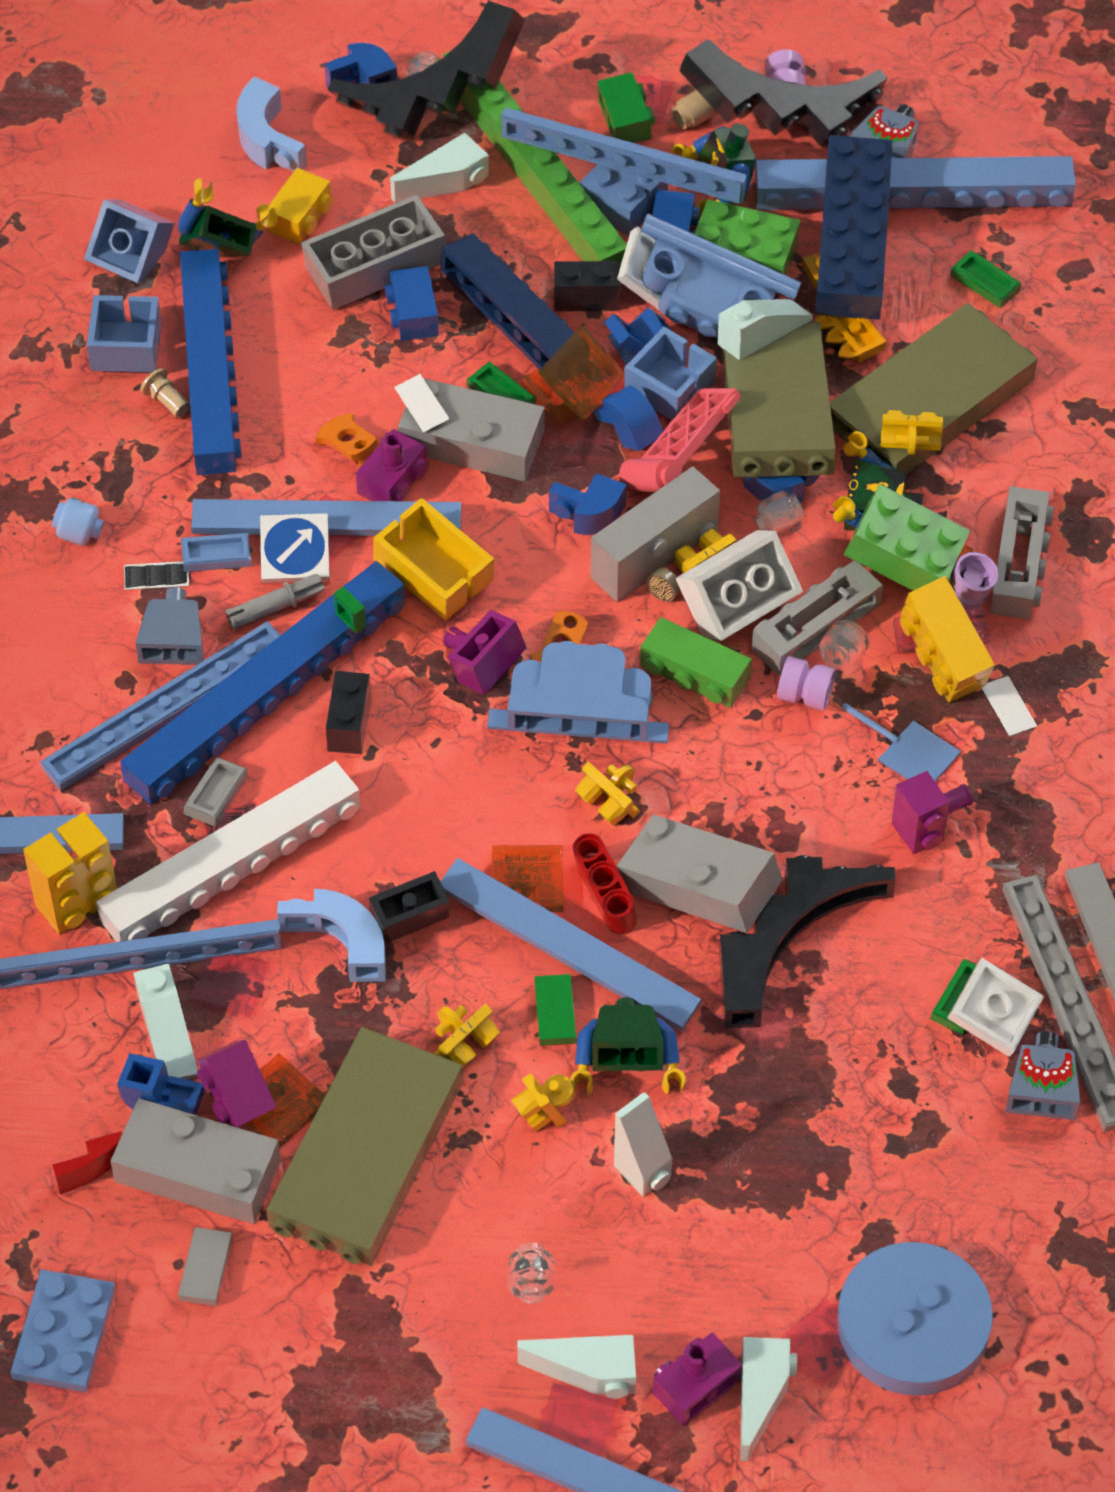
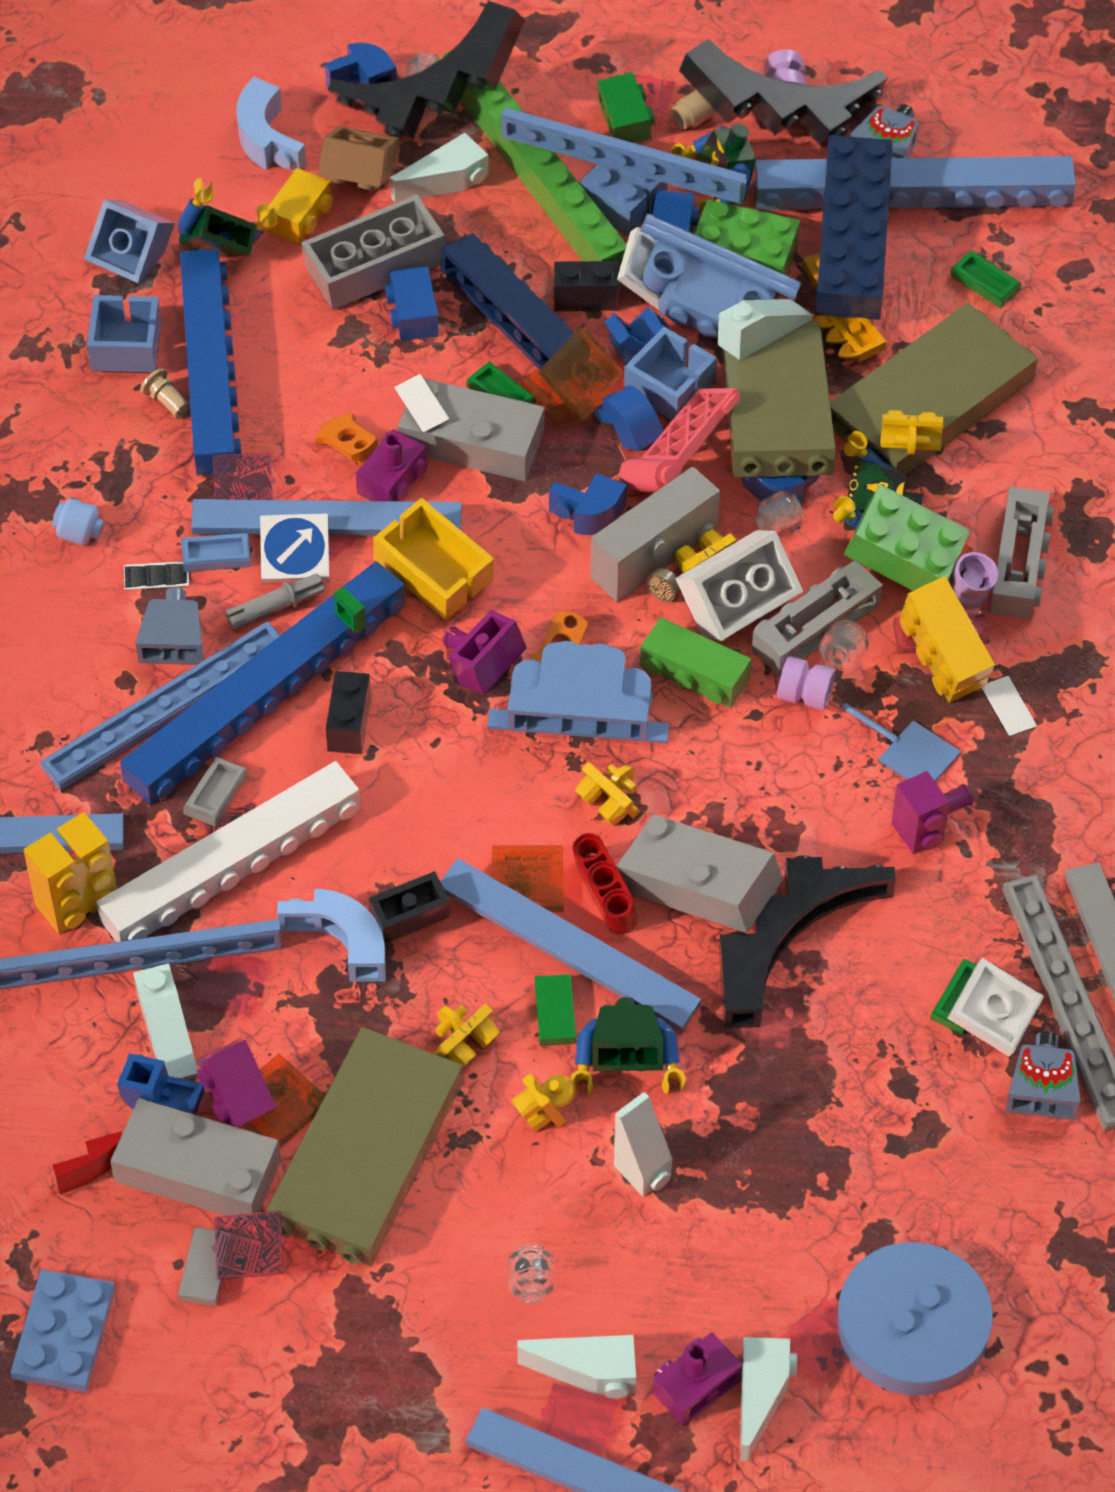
(243, 476): none -> clear pink piece
(249, 1245): none -> clear pink piece
(358, 157): none -> medium nougat brick

